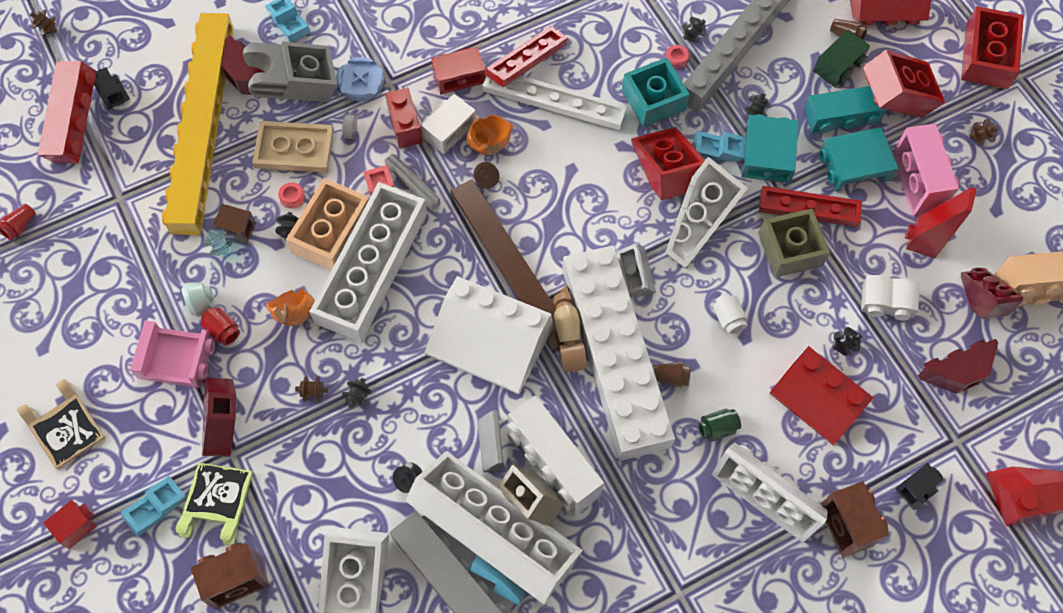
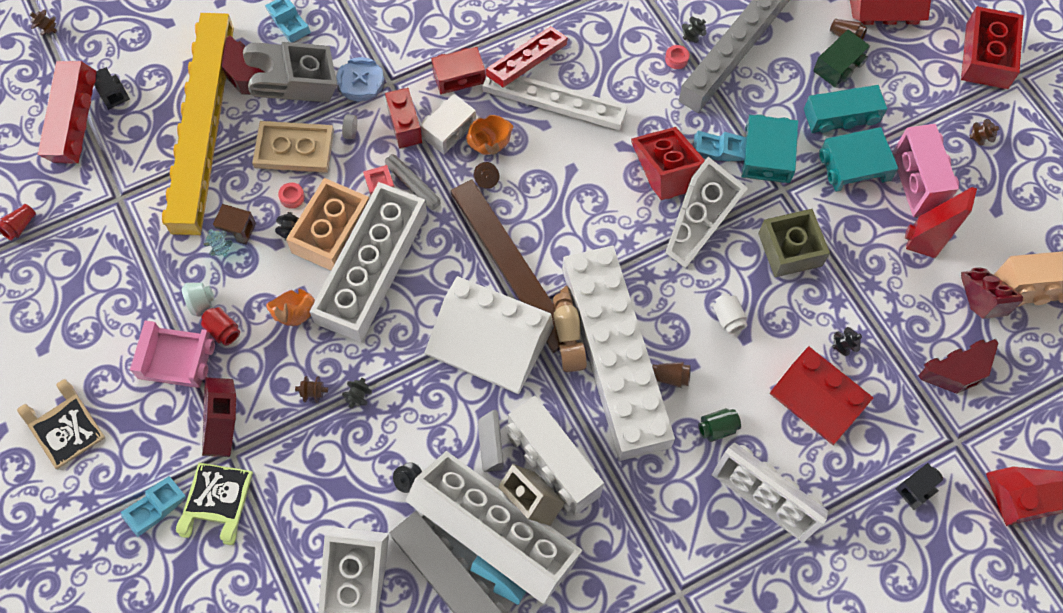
(71, 523): red brick -> none
(229, 575): copper brick -> none
(636, 270): light grey slope -> none
(655, 92): teal brick -> none
(758, 105): pearl dark grey wheel -> none
(826, 208): red plate -> none
(854, 519): copper brick -> none
(890, 296): white brick -> none
(903, 84): red brick -> none

